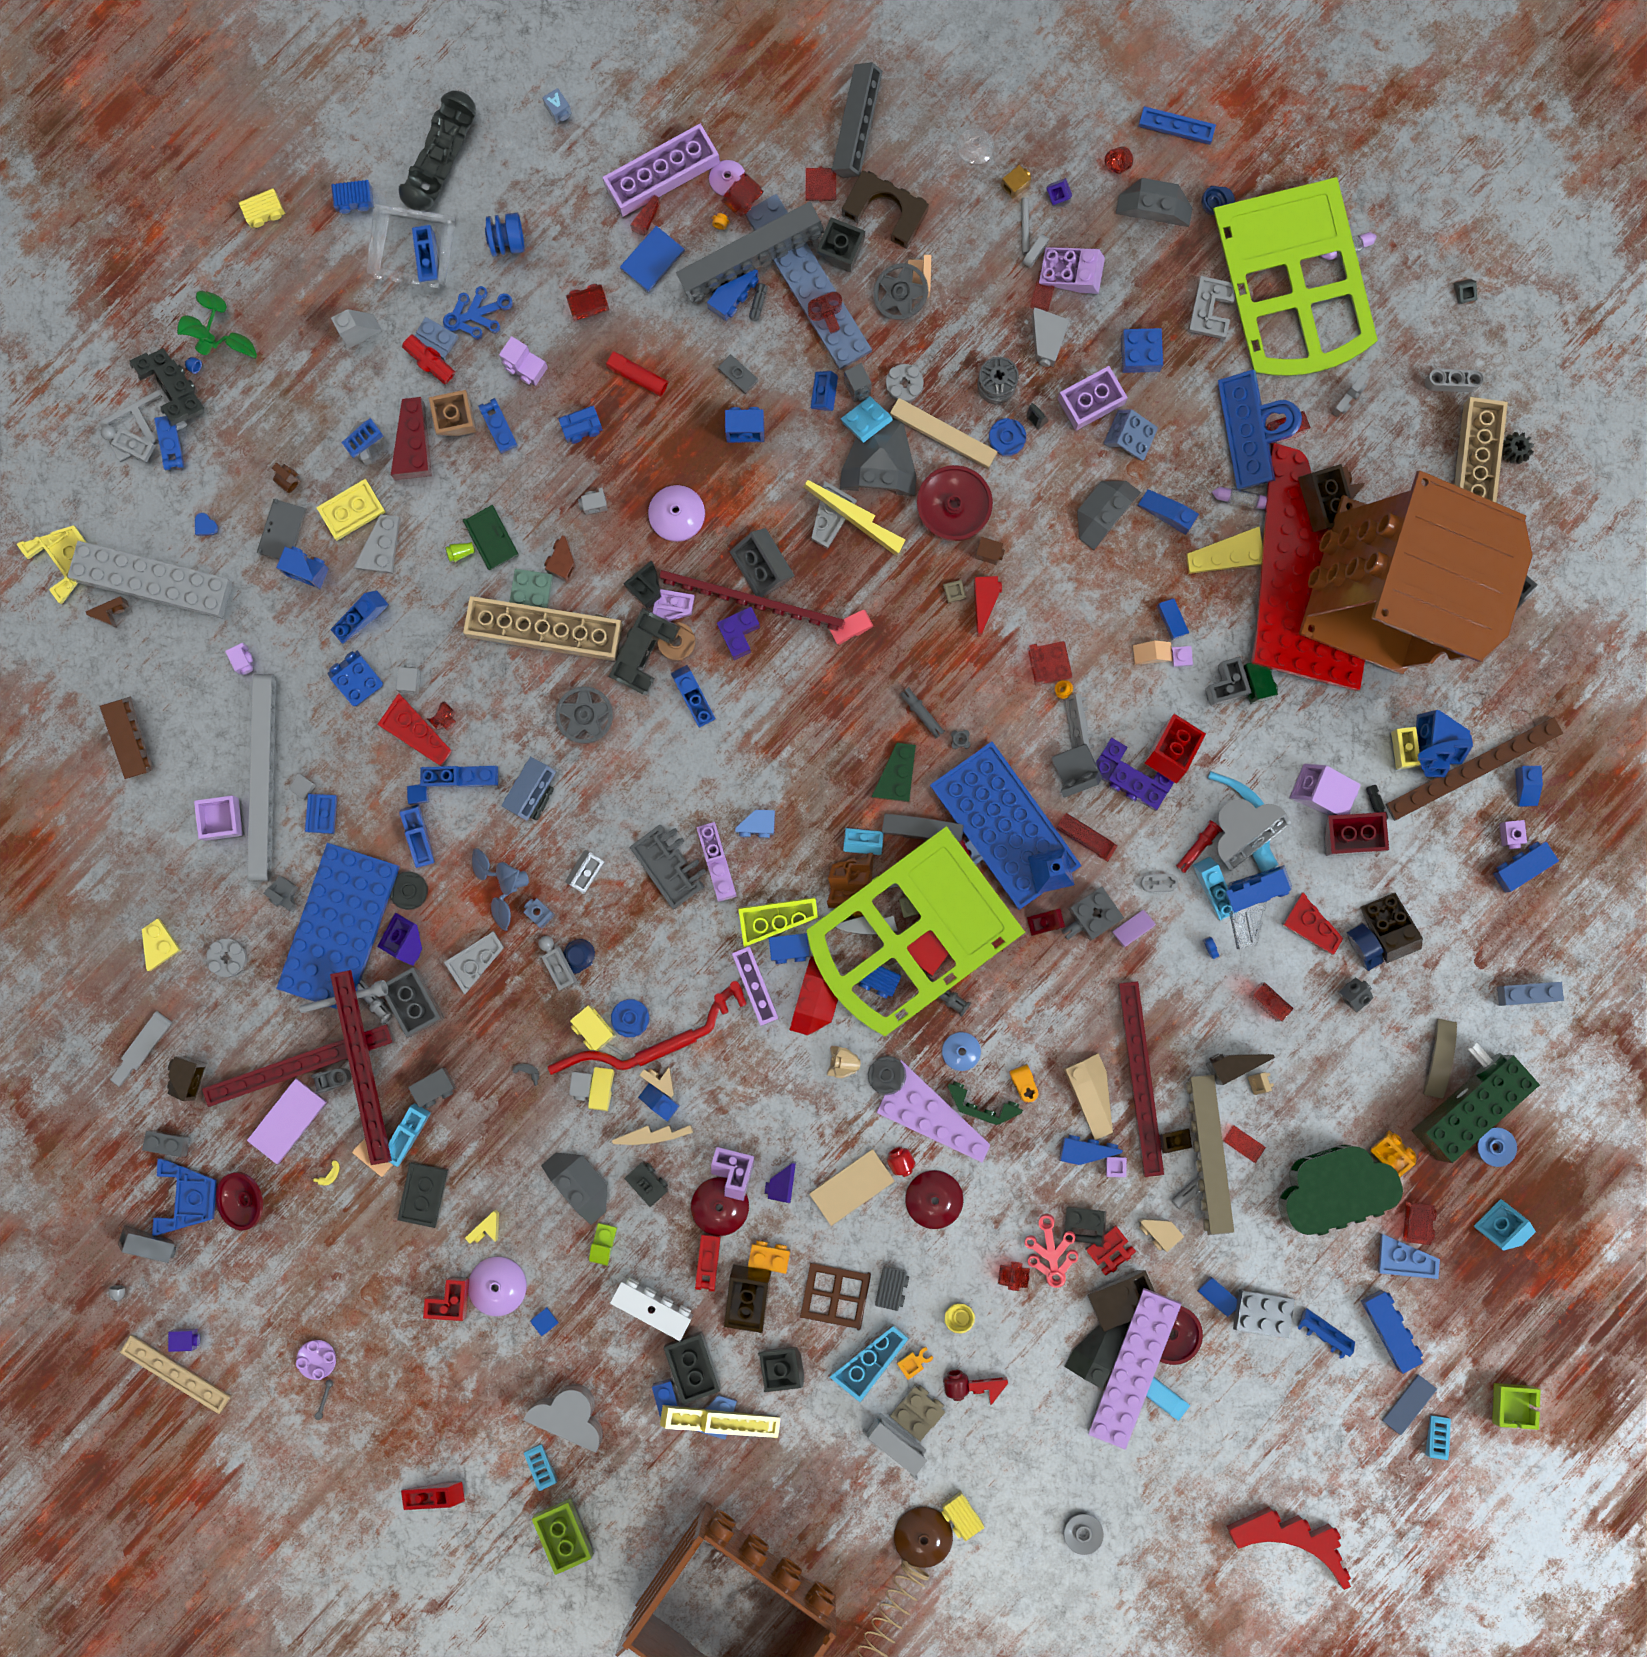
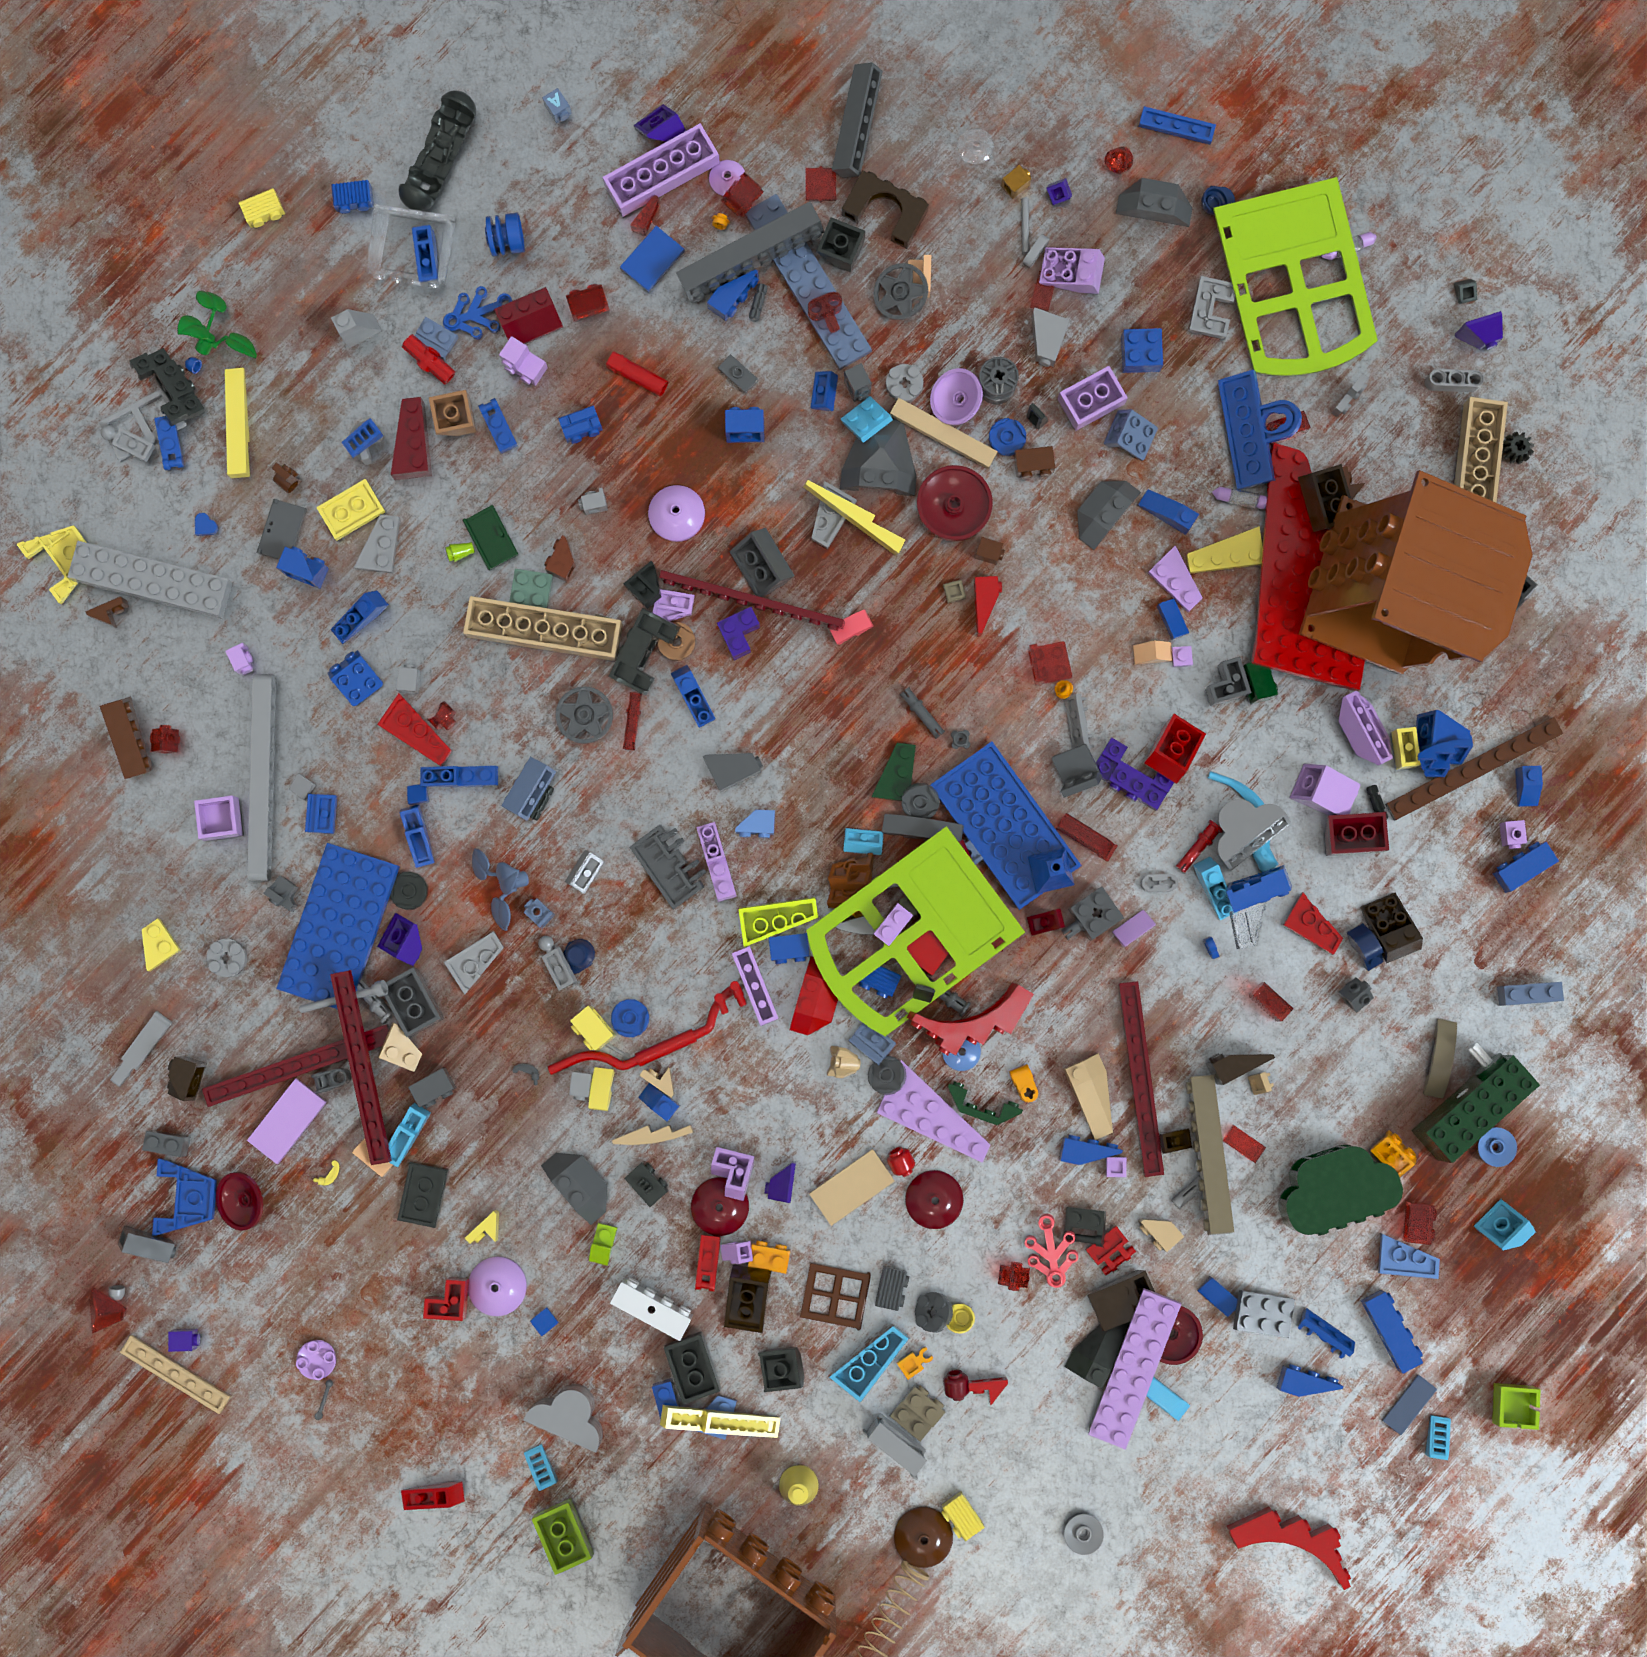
(104, 1311): none -> clear red slope
(164, 740): none -> clear red brick
(236, 423): none -> light yellow slope
(399, 1049): none -> tan wing
(529, 317): none -> dark red slope
(632, 721): none -> clear red pin
(661, 124): none -> dark purple slope
(732, 768): none -> dark grey slope
(737, 1252): none -> lavender brick
(798, 1485): none -> light yellow cone
(872, 1043): none -> sand blue plate
(893, 924): none -> lavender brick
(920, 801): none -> dark grey tile
(923, 993): none -> pearl dark grey slope
(923, 1312): none -> dark grey plate
(948, 393): none -> lavender dish
(1000, 1016): none -> arch
(1034, 462): none -> reddish brown brick
(1176, 580): none -> lavender wing
(1303, 1384): none -> blue slope
(1364, 729): none -> lavender wedge
(1483, 331): none -> dark purple slope

